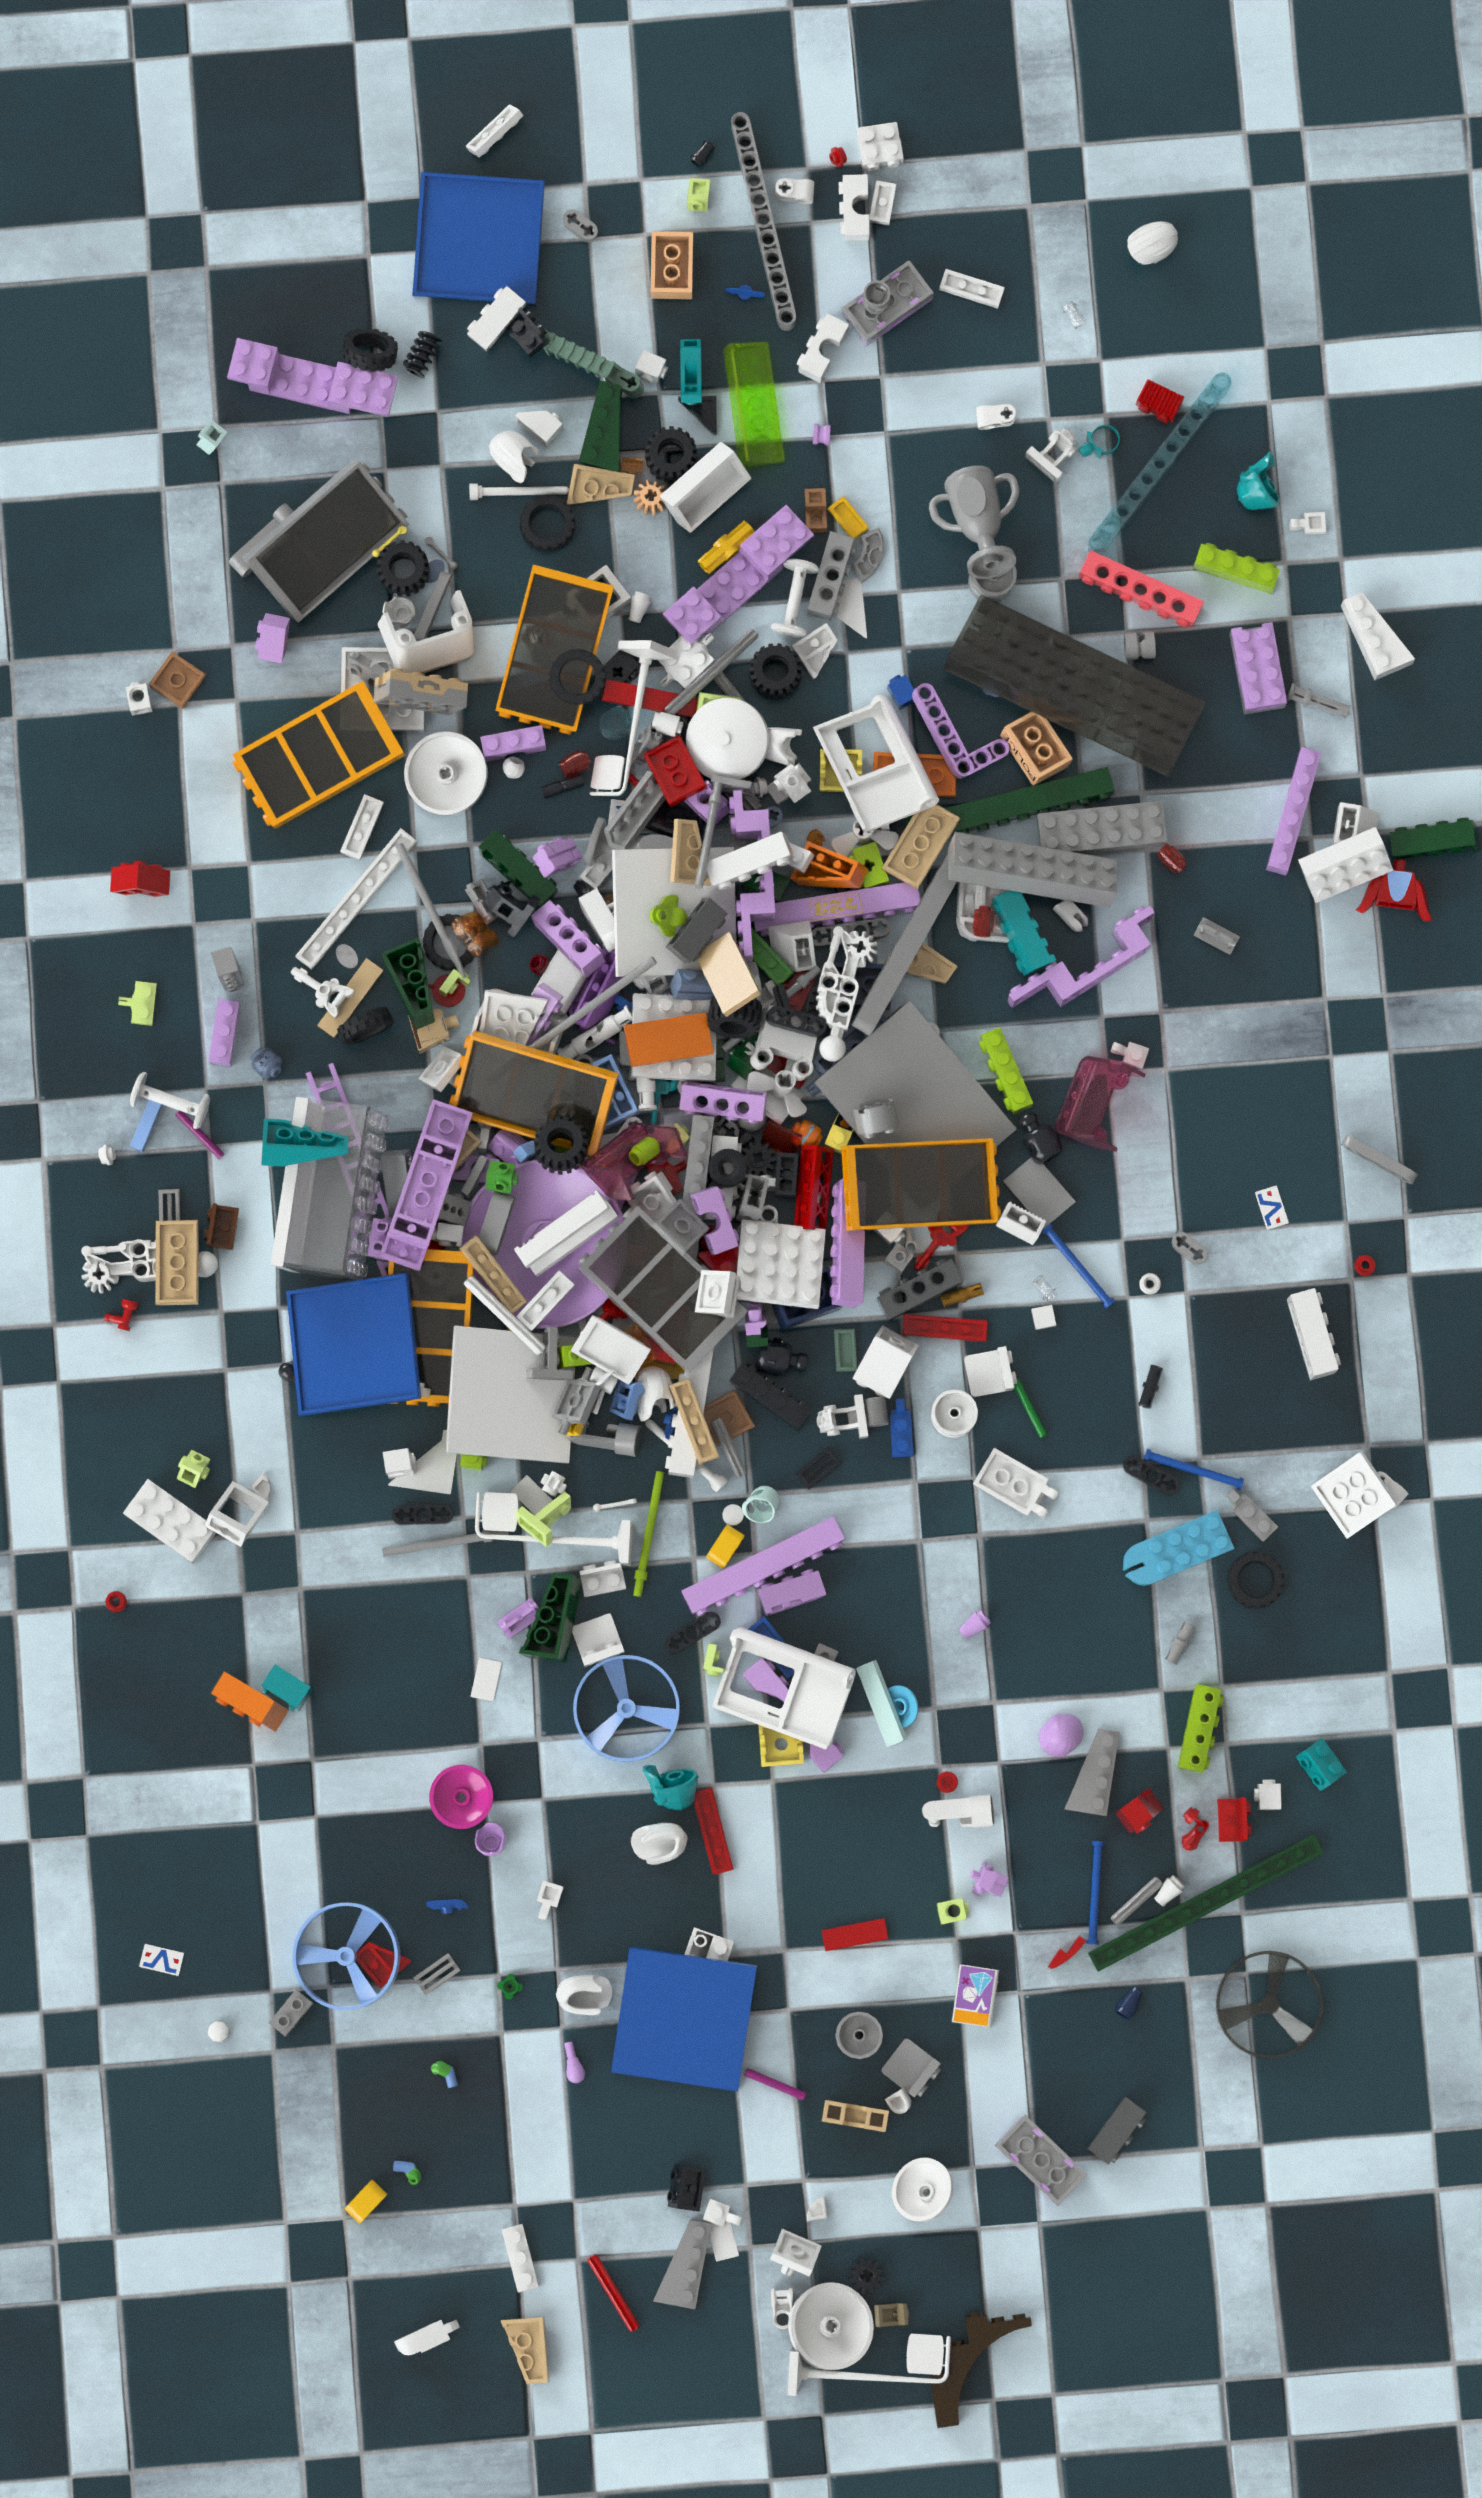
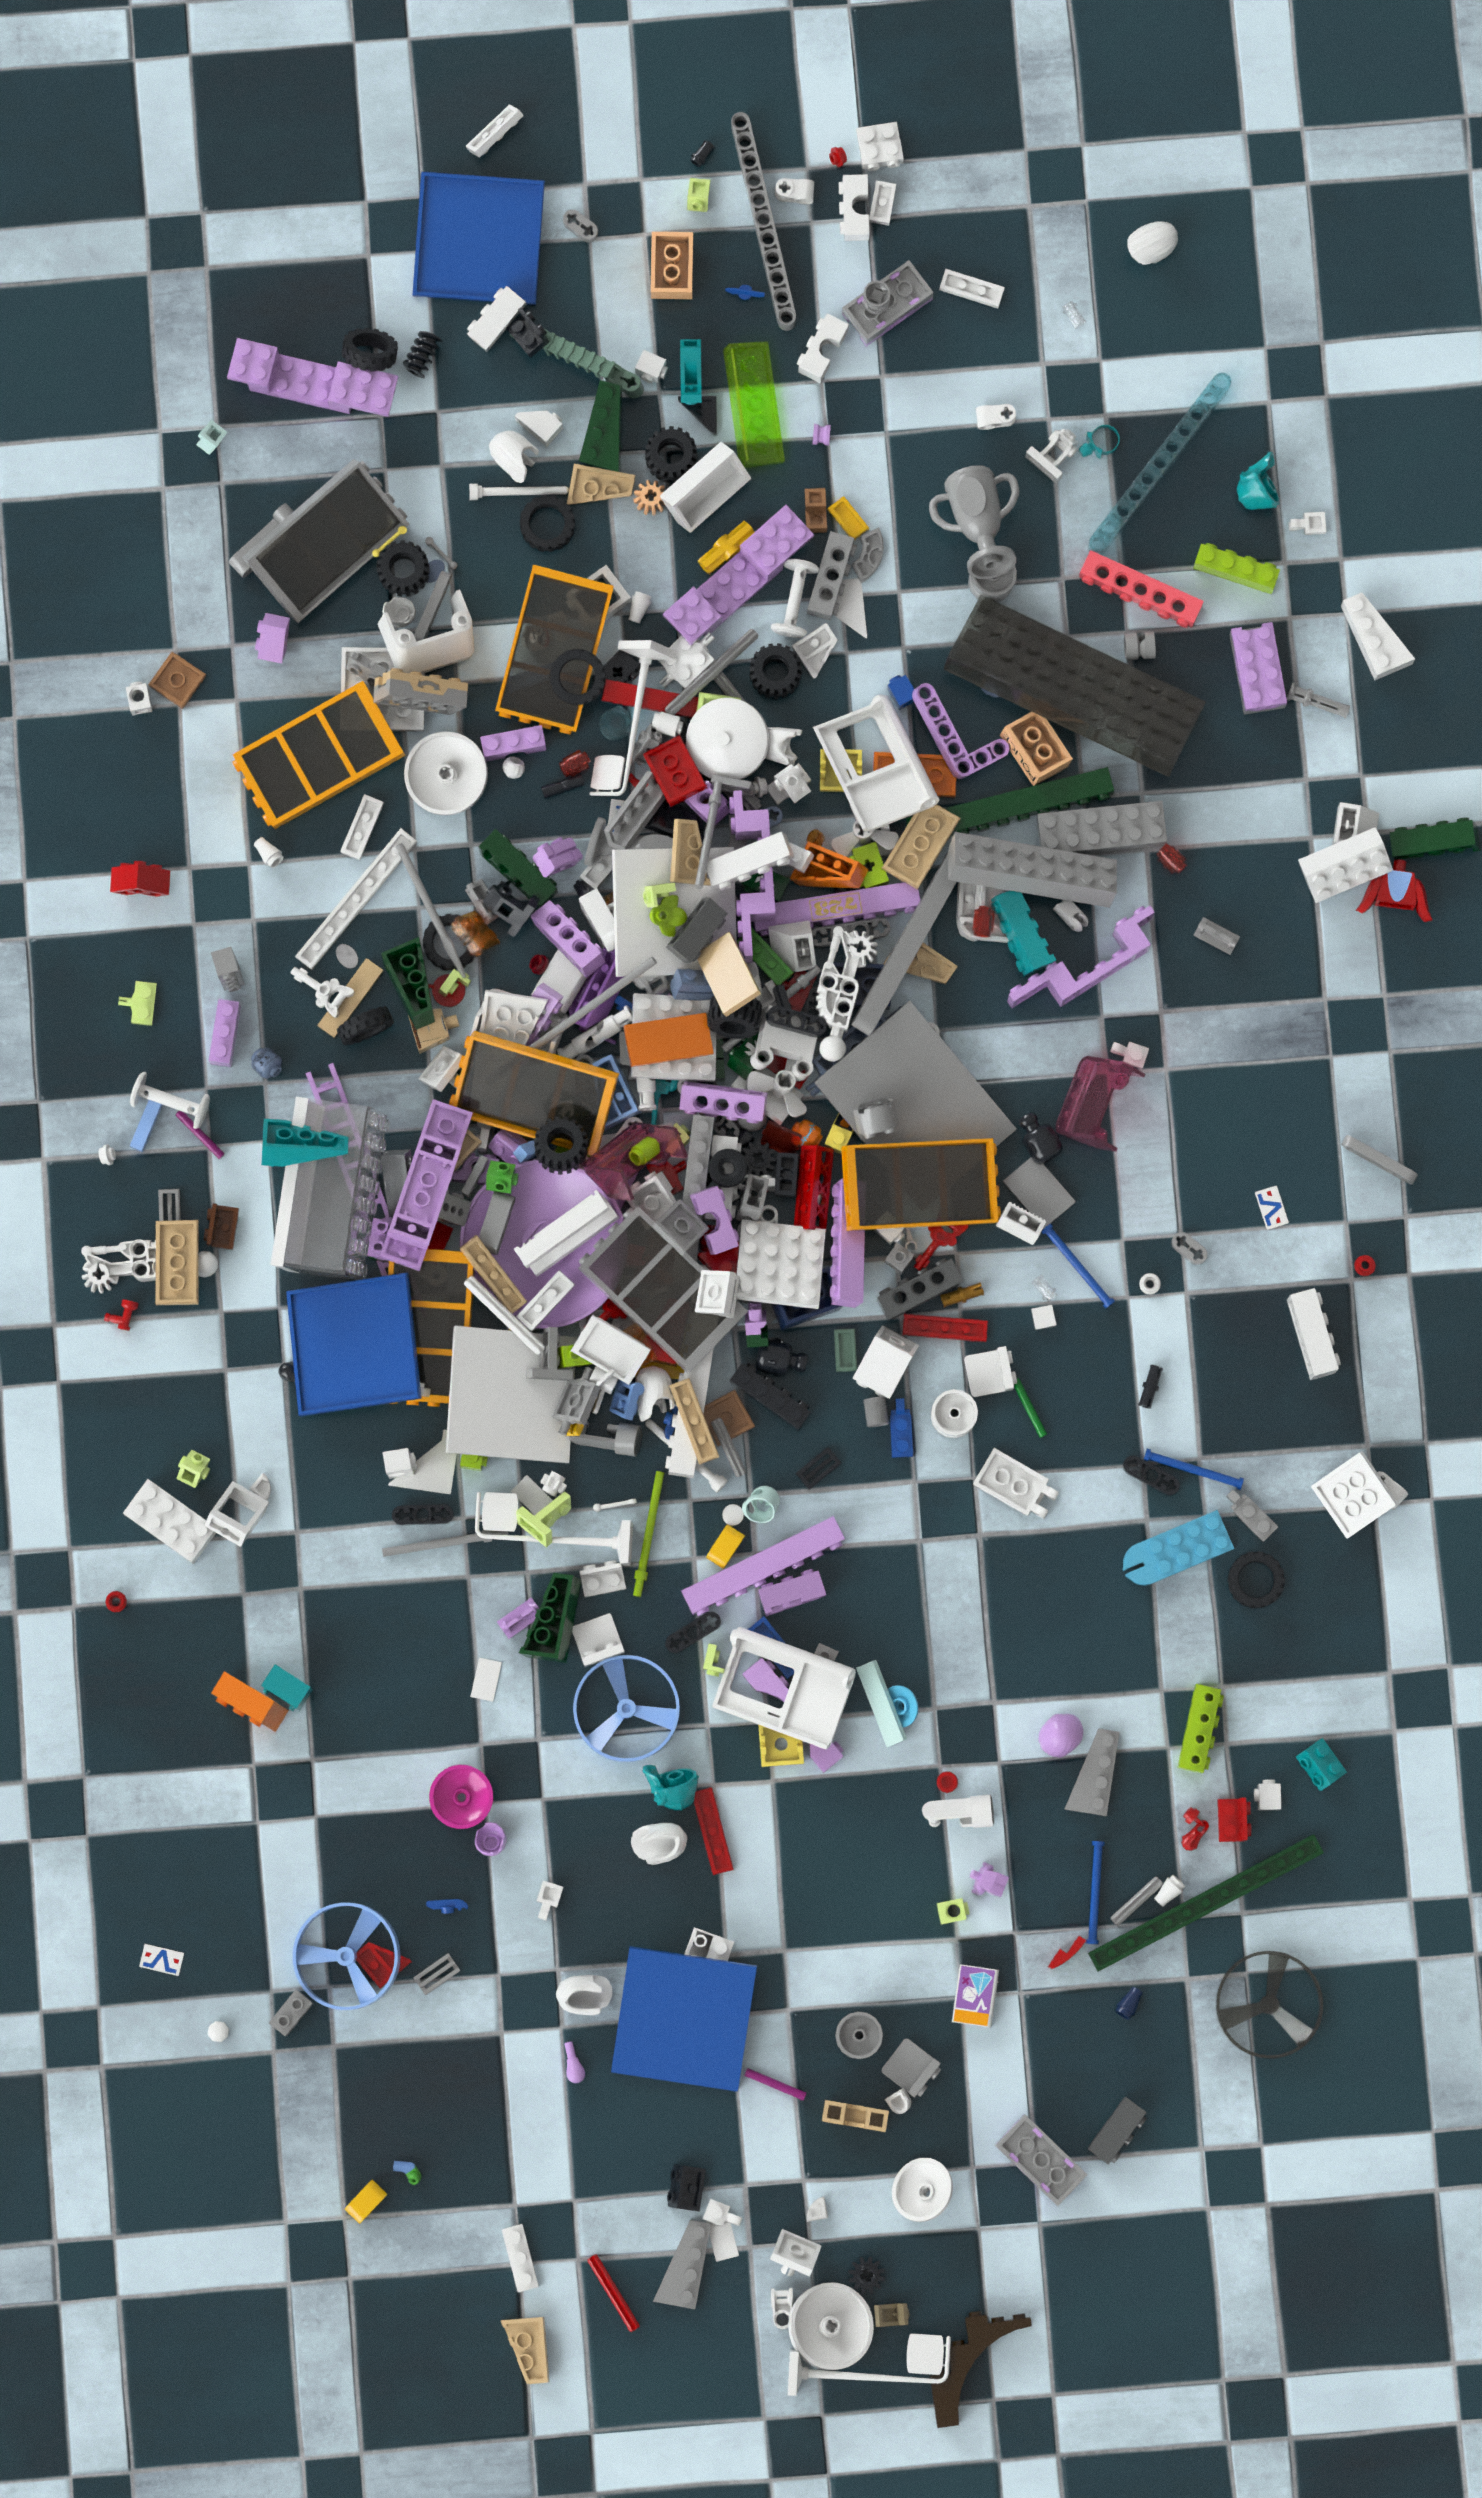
(269, 853): none -> white cone
(426, 2337): white piece -> none
(445, 2070): arm -> none
(448, 1234): white brick -> none
(503, 1985): green plate -> none
(632, 465): clear orange plate -> none
(661, 890): none -> yellowish green bracket
(854, 1934): red tile -> none
(856, 1418): white tile -> none
(976, 1623): lavender cone -> none
(1006, 1070): lime brick -> none
(1139, 1811): red wedge -> none
(1159, 401): red brick -> none
(1180, 1643): light grey pin -> none
(1293, 811): lavender brick -> none

